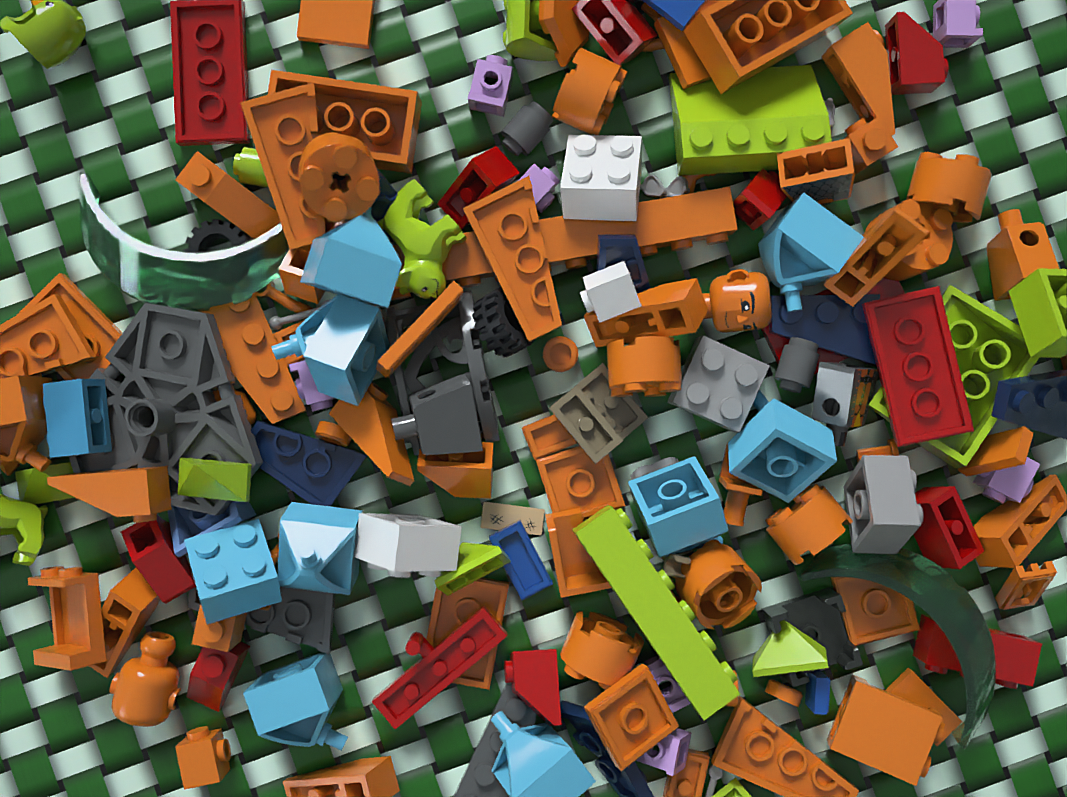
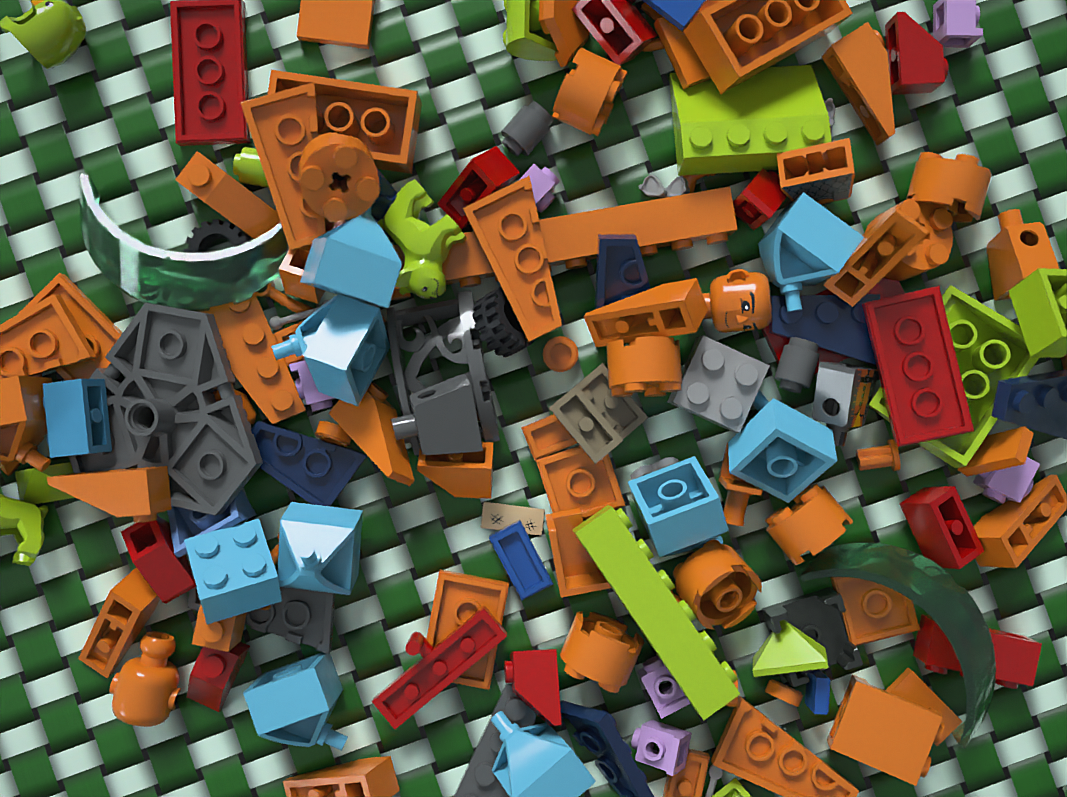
(75, 619): orange panel -> none
(203, 757): orange brick -> none
(214, 479): lime slope -> none
(407, 544): white brick -> none
(419, 329): orange tile -> none
(473, 563): lime slope -> none
(486, 97): lavender brick -> none
(601, 177): white brick -> none
(610, 292): white brick -> none
(631, 716): orange tile -> none
(673, 565): dark tan hand -> none
(869, 142): orange brick -> none
(882, 504): light grey brick -> none
(1027, 583): orange tile -> none

